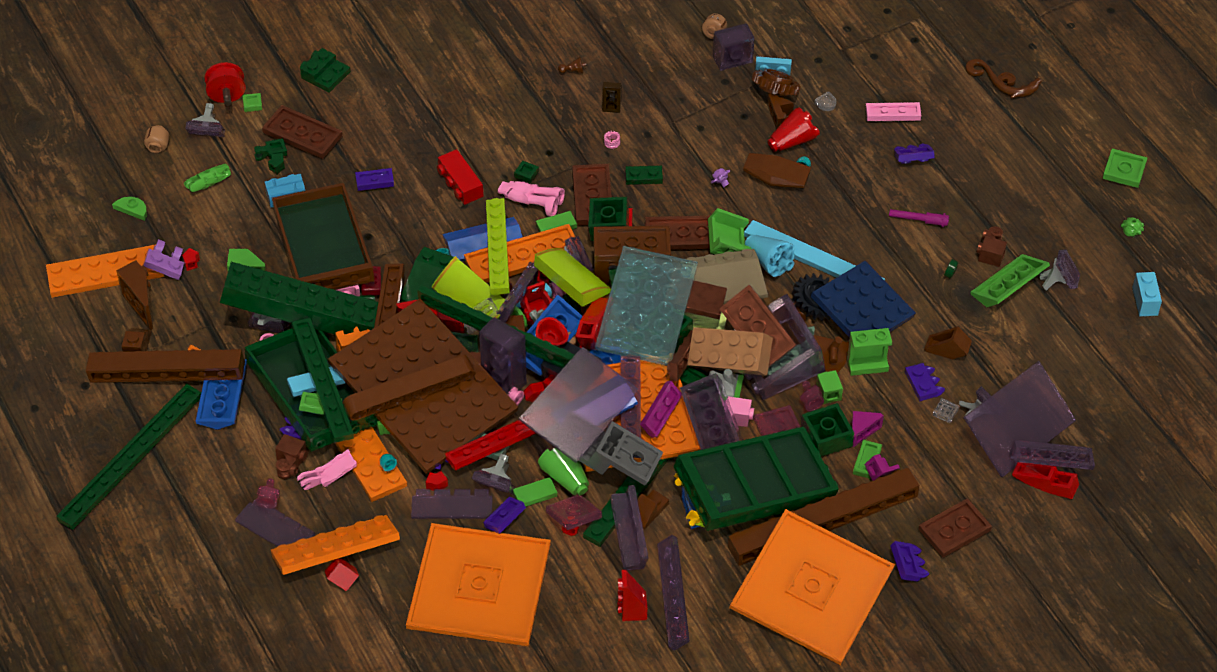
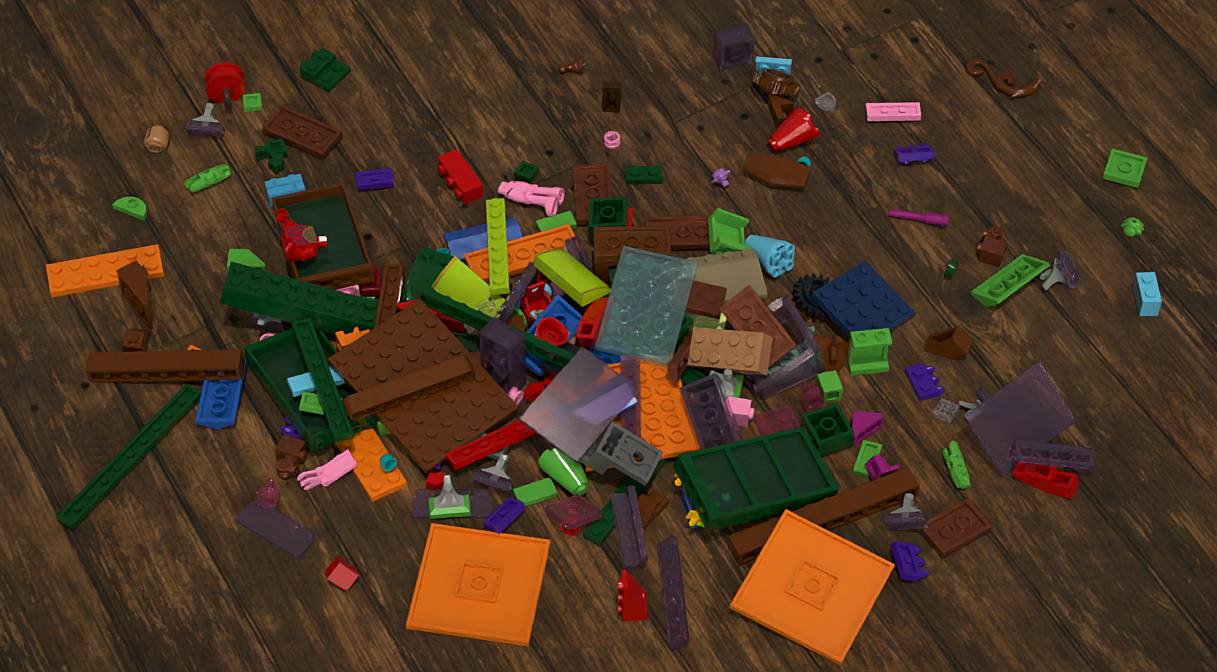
(162, 263): medium lavender plate -> none
(190, 259): red piece -> none
(298, 240): none -> red torso
(335, 544): orange plate -> none
(449, 503): none -> piece
(661, 409): magenta plate -> none
(713, 23): medium nougat head -> none
(803, 252): medium azure tile -> none
(906, 517): none -> piece
(956, 465): none -> bright green hinge

